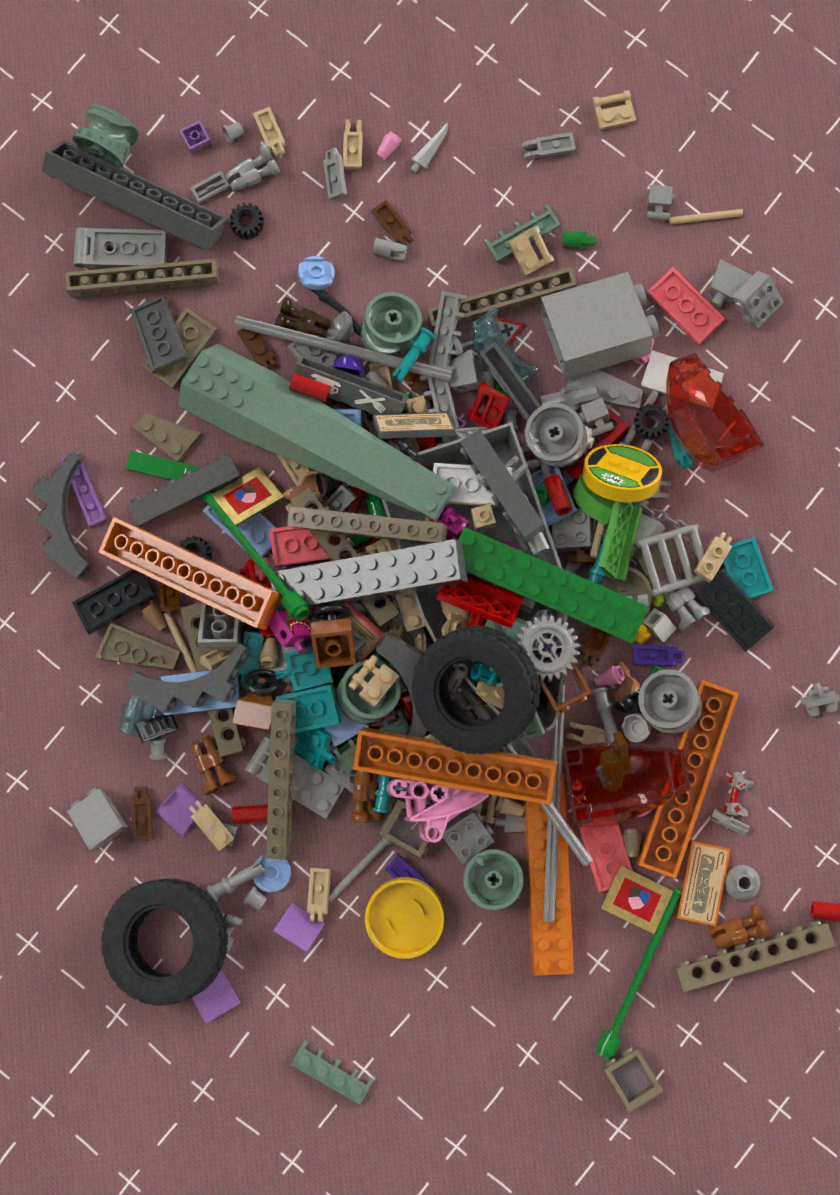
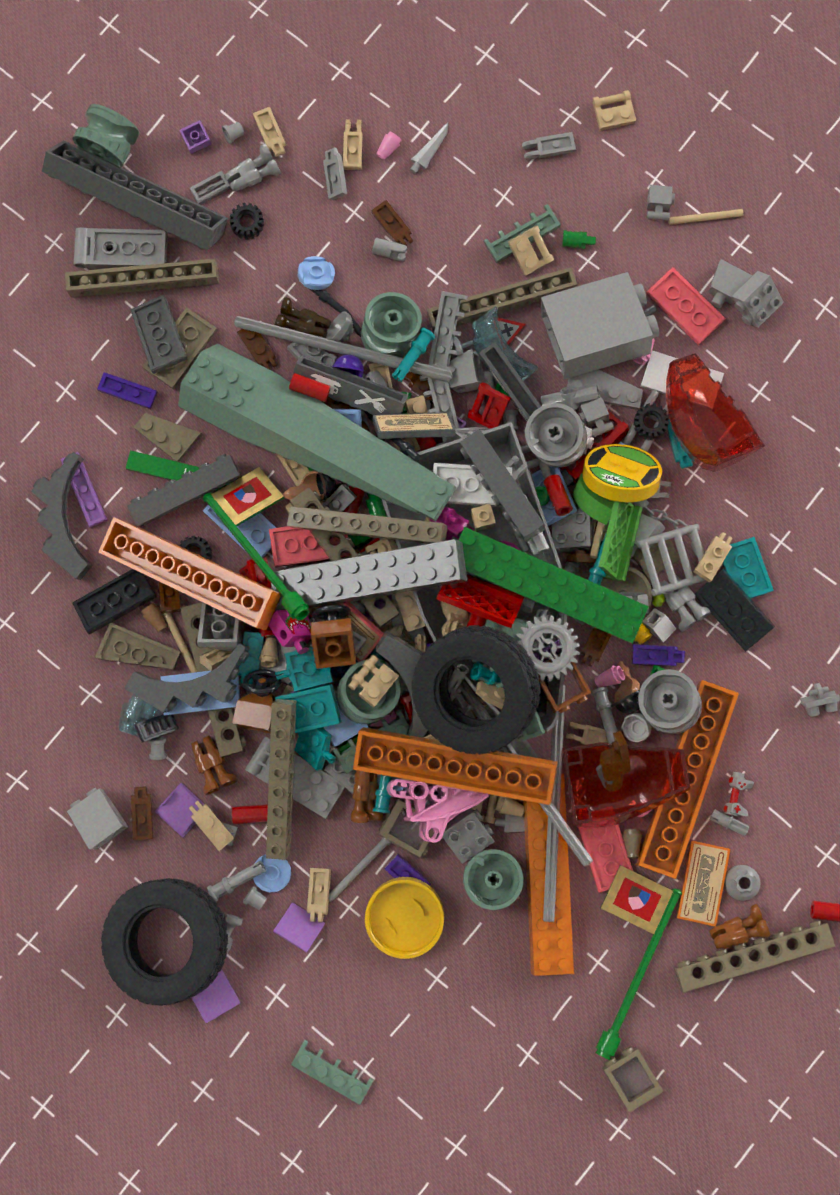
(127, 390): none -> dark purple plate

